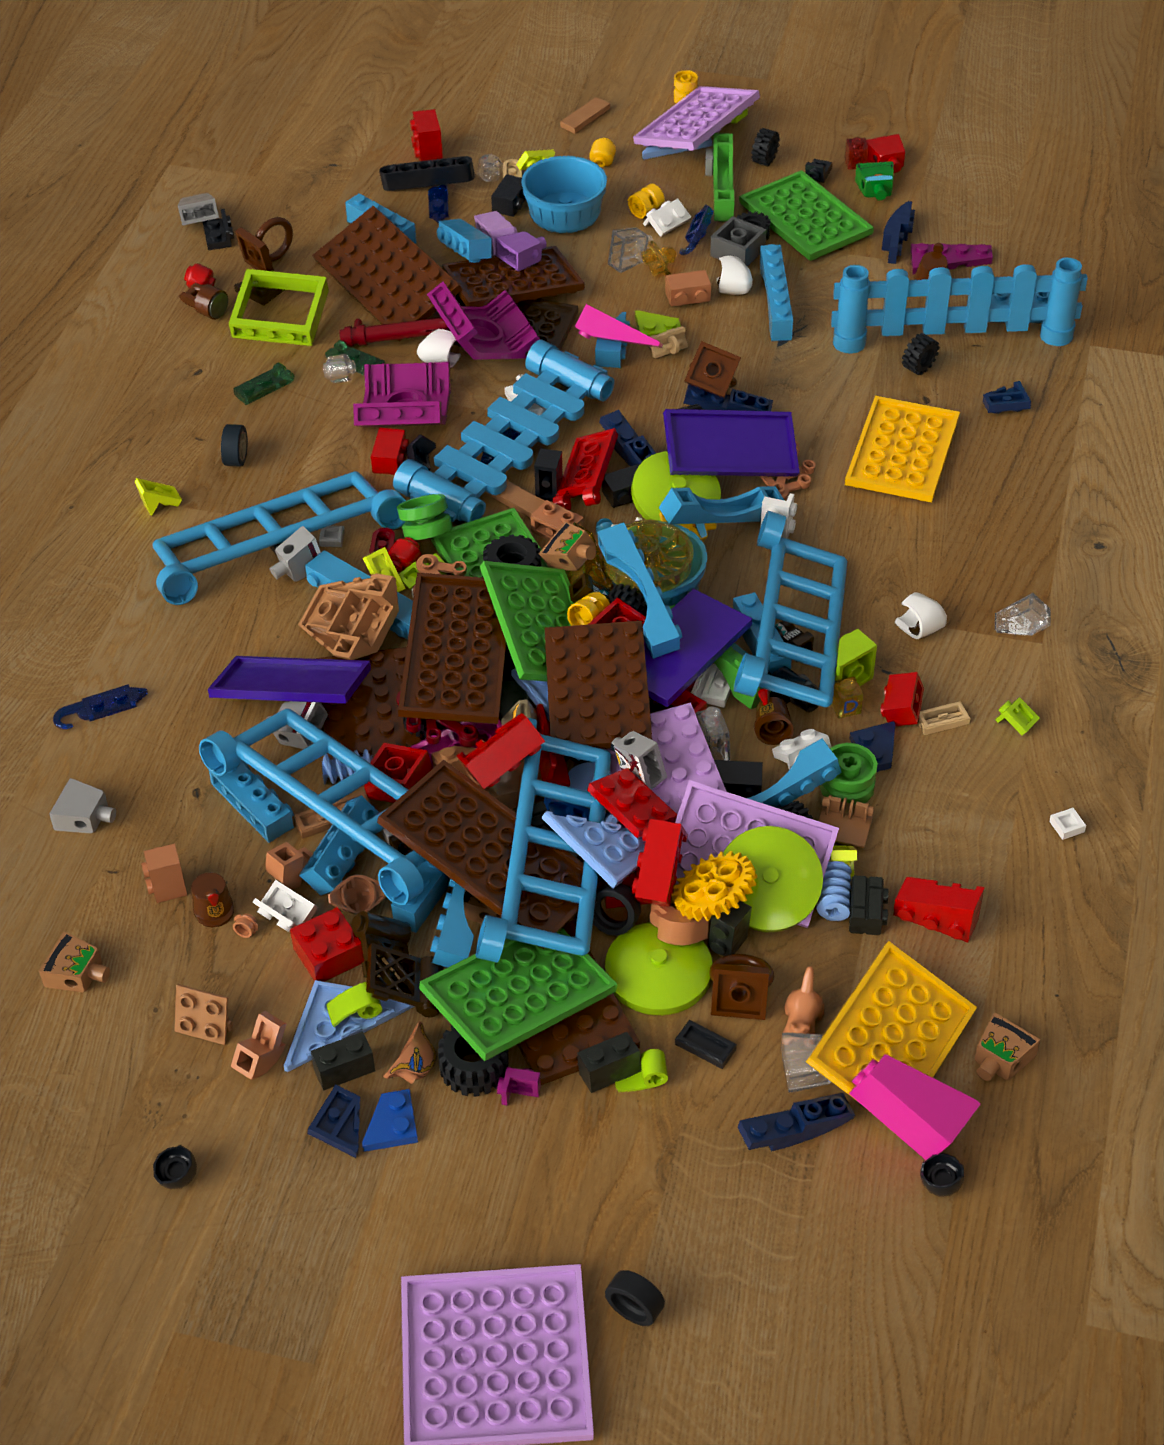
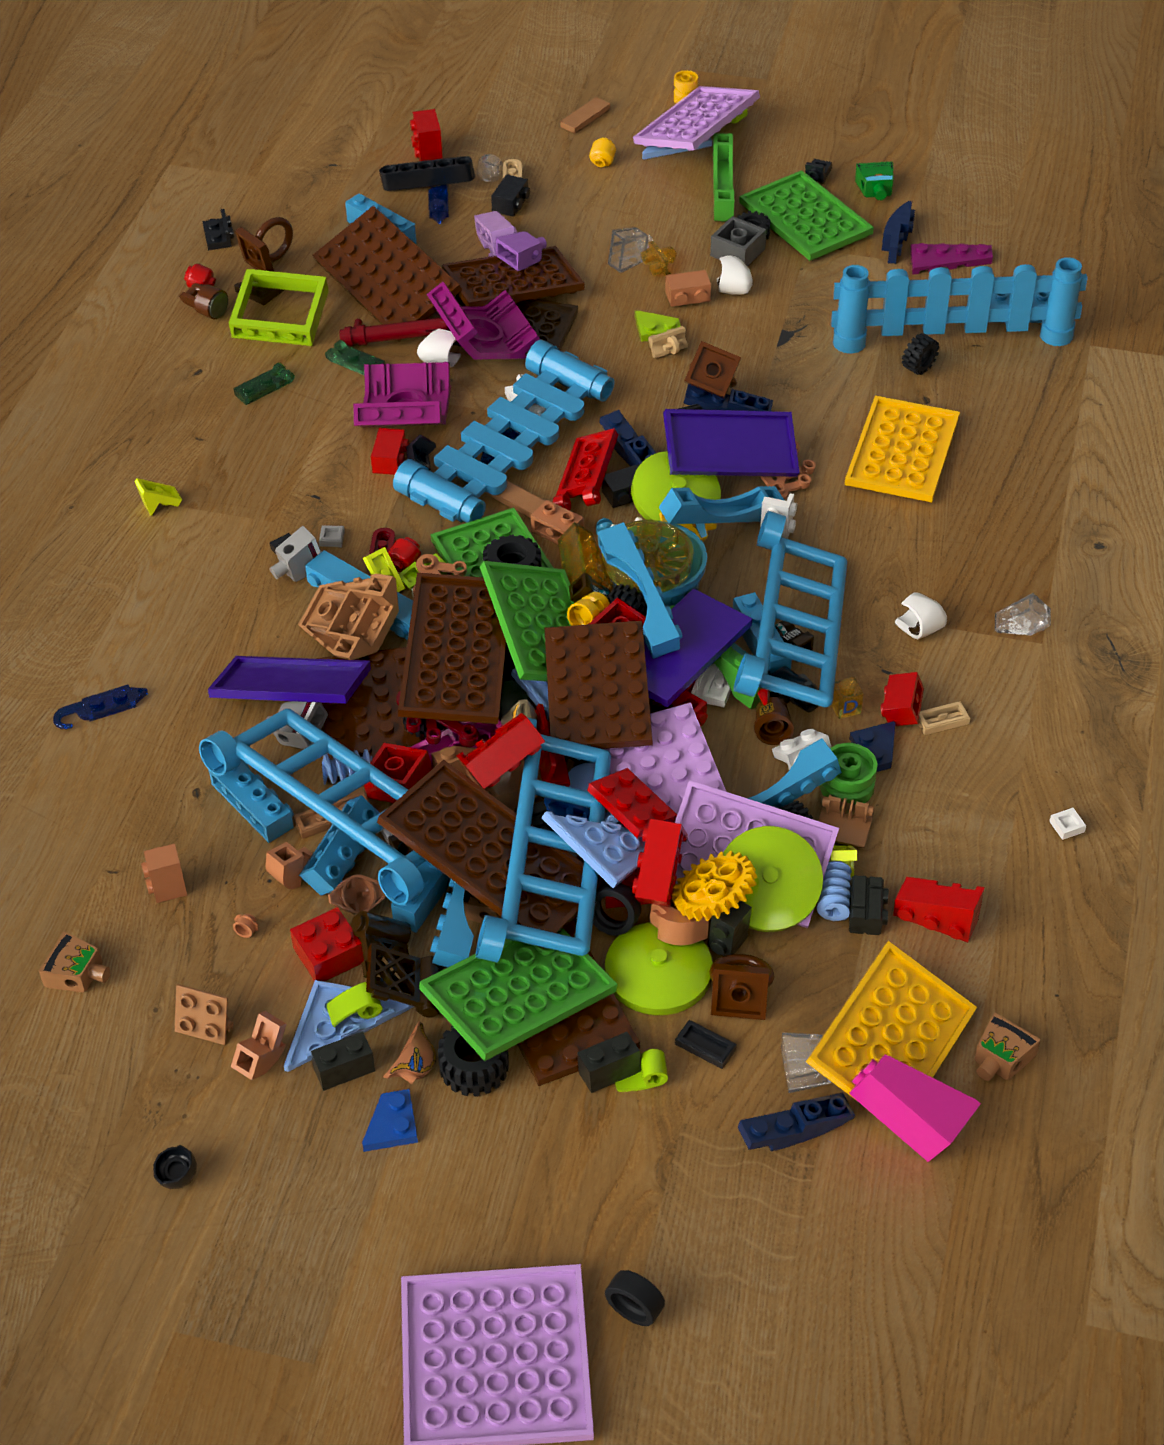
(80, 808): light grey torso -> none
(177, 579): dark azure fence -> none
(197, 208): light grey torso -> none
(211, 900): reddish brown hat -> none
(234, 445): black wheel -> none
(285, 906): white bracket -> none
(338, 1121): dark blue wing -> none
(339, 368): clear head -> none
(424, 516): bright green wheel -> none
(465, 239): dark azure brick -> none
(518, 1082): magenta bracket -> none
(531, 157): neon yellow slope -> none
(548, 473): black brick -> none
(564, 193): dark azure piece -> none
(568, 548): medium nougat torso -> none
(602, 326): dark pink wedge -> none
(609, 352): dark azure slope -> none
(640, 757): light grey torso -> none
(646, 200): yellow wheel -> none
(667, 217): white bracket -> none
(697, 229): clear blue plate -> none
(709, 162): light grey tile -> none
(715, 730): clear torso -> none
(741, 777): black brick -> none
(765, 146): black tyre -> none
(777, 292): dark azure arch -> none
(804, 1007): nougat animal -> none
(856, 152): clear red brick -> none
(856, 657): lime slope -> none
(886, 150): red torso -> none
(930, 261): reddish brown hat -> none
(942, 1174): black hair -> none
(1007, 400): dark blue wing -> none
(1018, 715): lime bracket -> none

